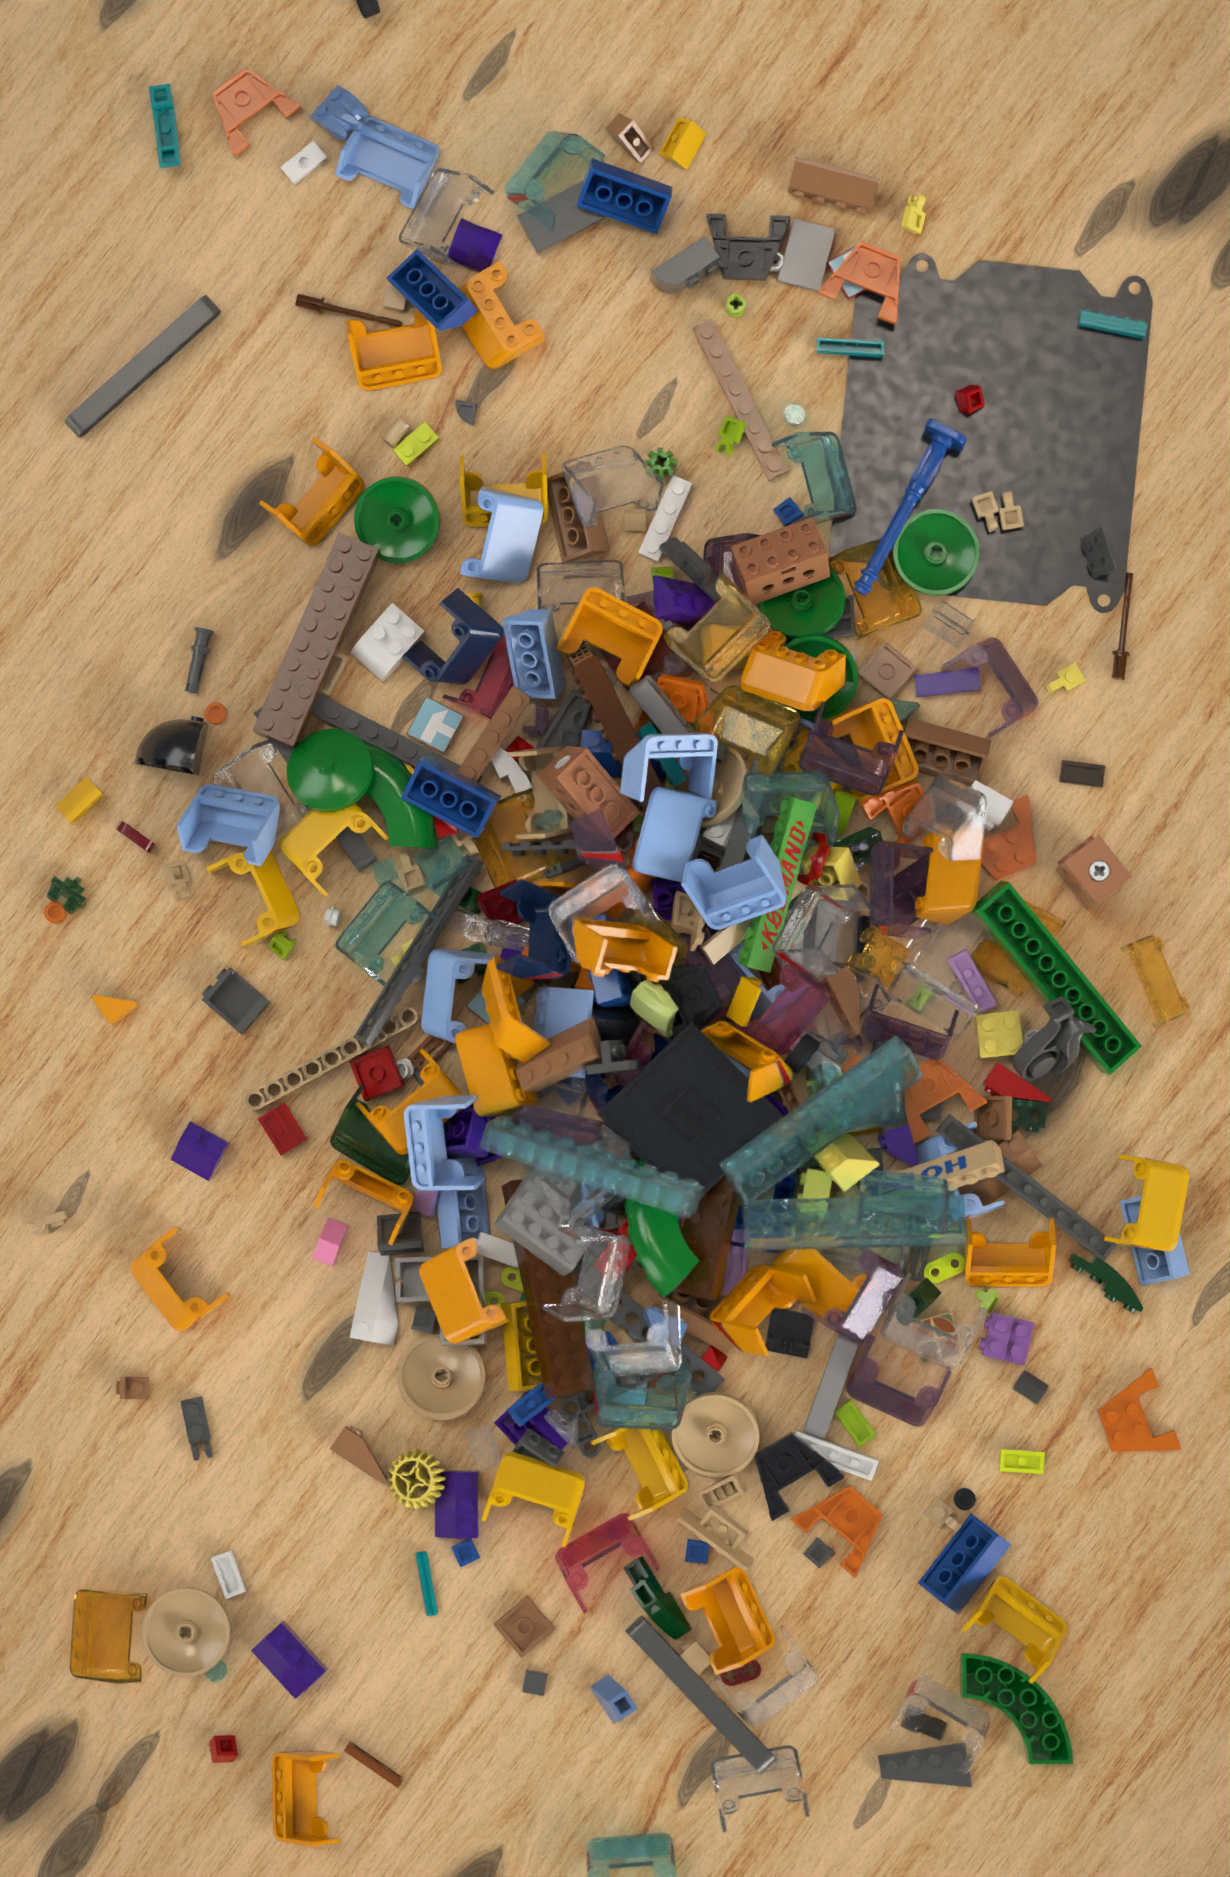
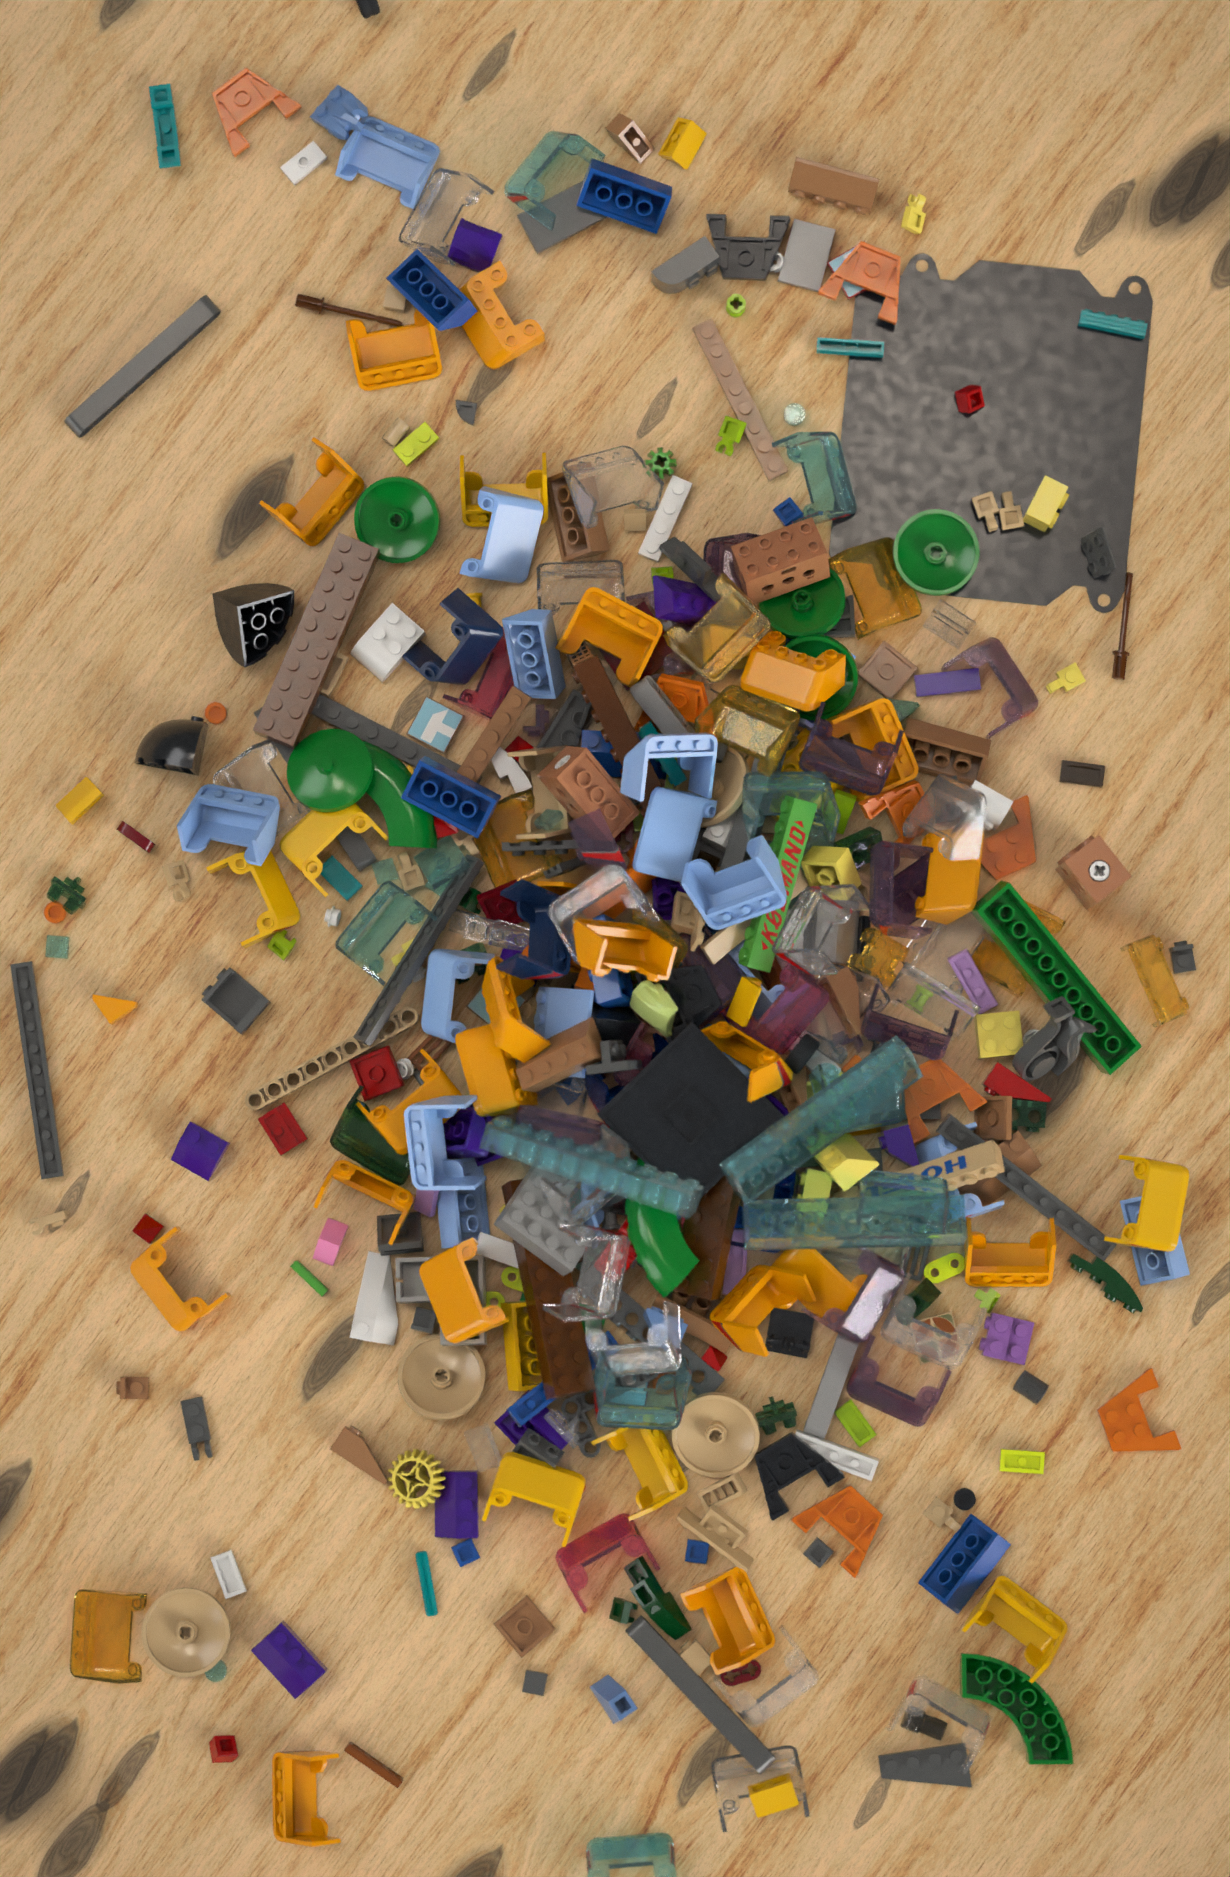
(37, 1070): none -> dark grey plate
(57, 946): none -> clear light blue tile
(147, 1228): none -> red slope
(199, 649): dark grey pin -> none
(252, 619): none -> black brick
(319, 1287): none -> bright green tile
(340, 878): none -> teal tile
(621, 1610): none -> dark green tile
(773, 1795): none -> yellow panel
(774, 1413): none -> clear green hips
(817, 860): red helmet -> none
(942, 439): blue piece -> none
(1048, 498): none -> light yellow brick
(1182, 957): none -> dark grey bracket

